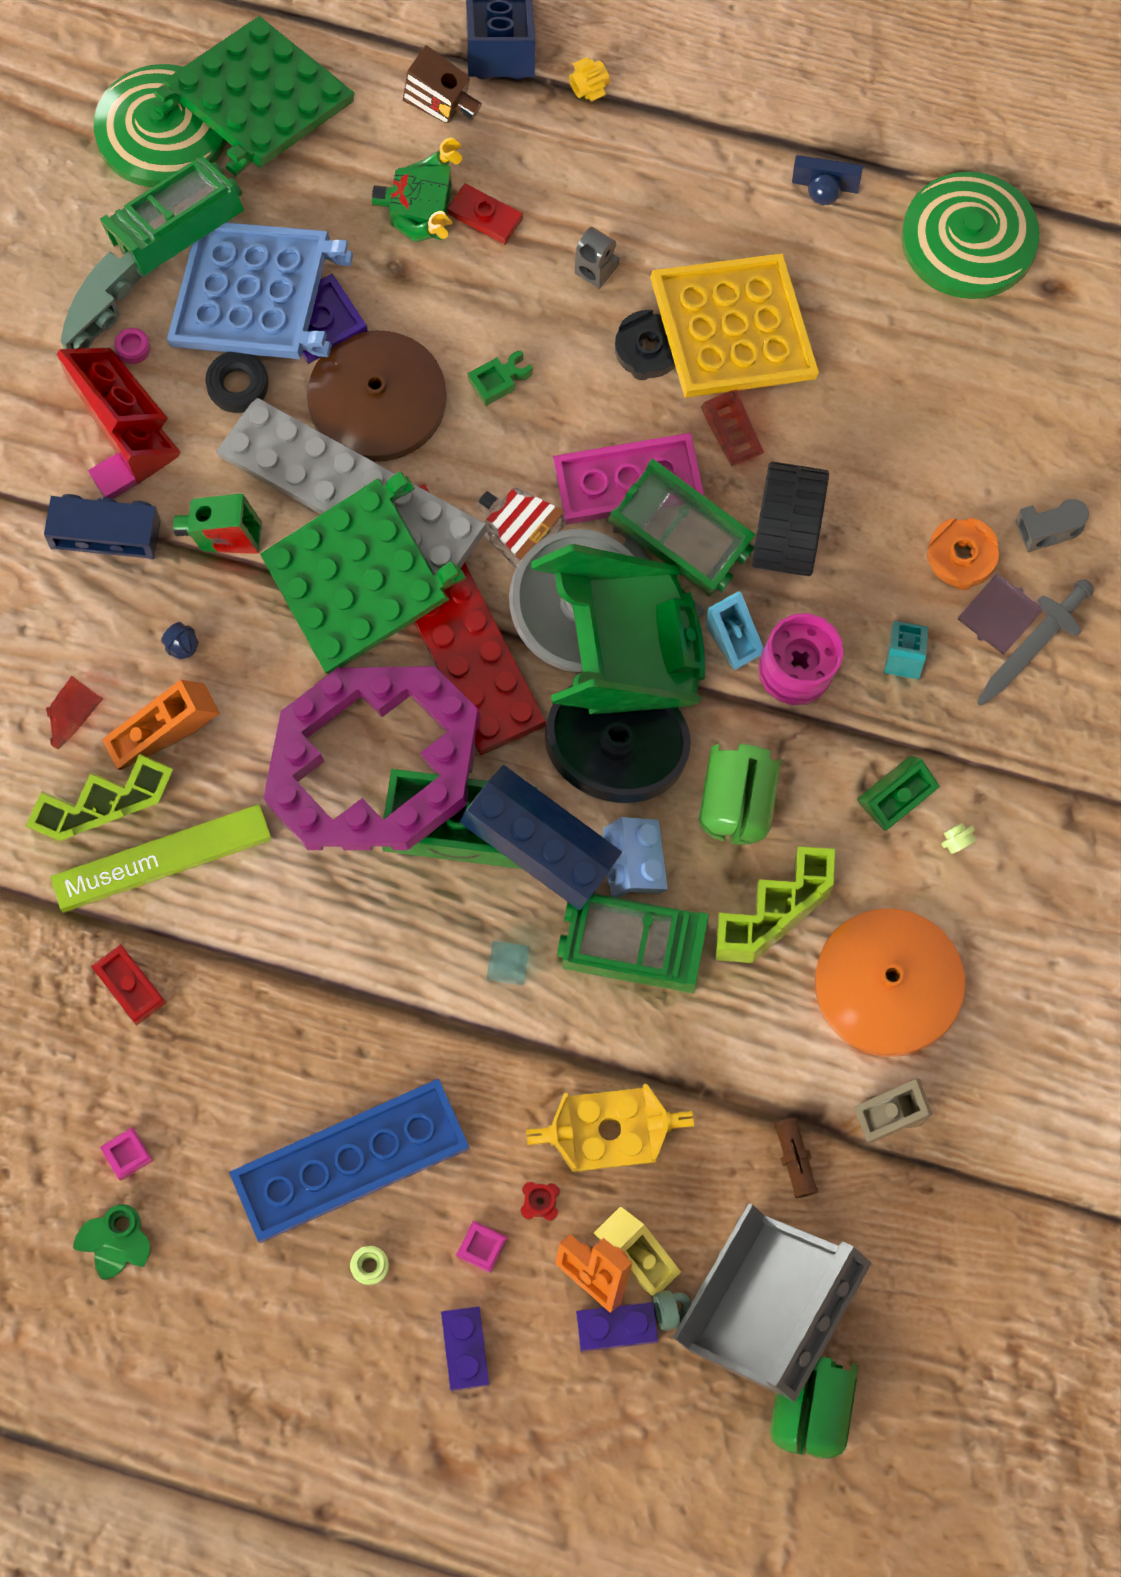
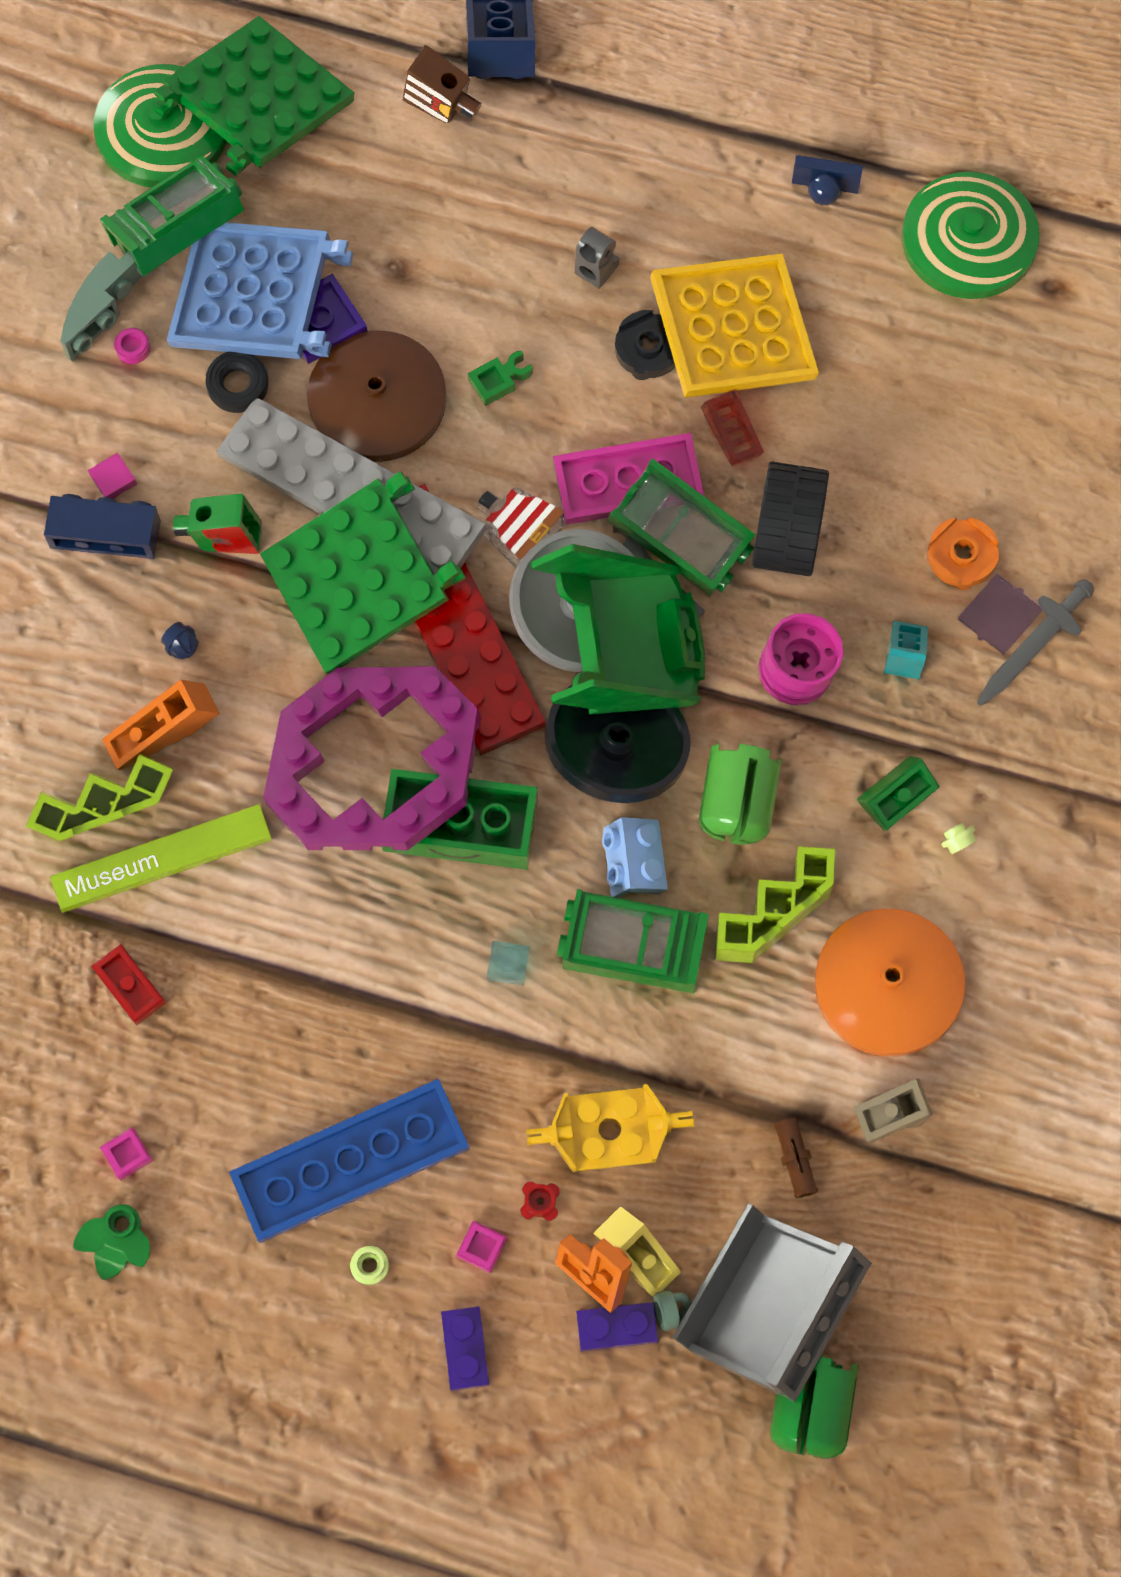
(70, 710): clear red slope -> none
(120, 409): red slope -> none
(421, 194): green torso -> none
(485, 213): red plate -> none
(540, 837): dark blue slope -> none
(589, 79): yellow gear -> none
(734, 630): medium azure slope -> none
(1051, 526): dark grey leg -> none

